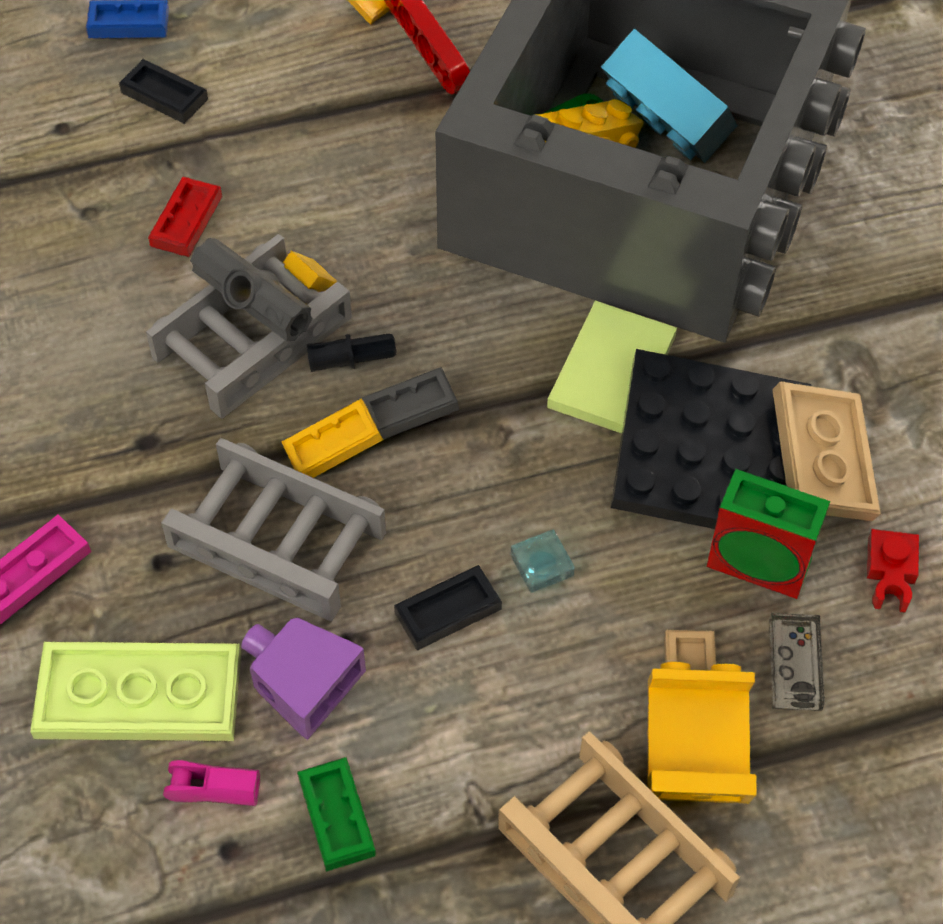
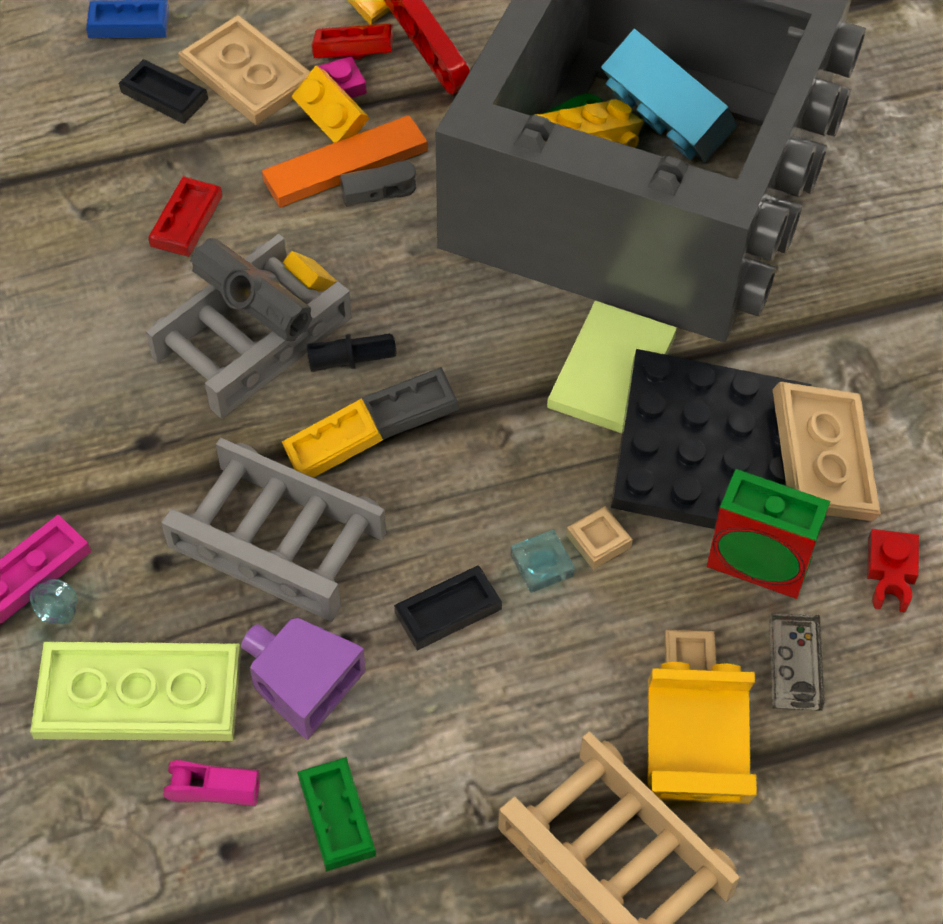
(54, 601): none -> clear light blue plate
(245, 69): none -> tan tile
(322, 167): none -> orange tile
(329, 106): none -> yellow plate
(347, 76): none -> dark pink plate
(353, 41): none -> red plate
(378, 183): none -> dark grey bar
(599, 537): none -> tan tile

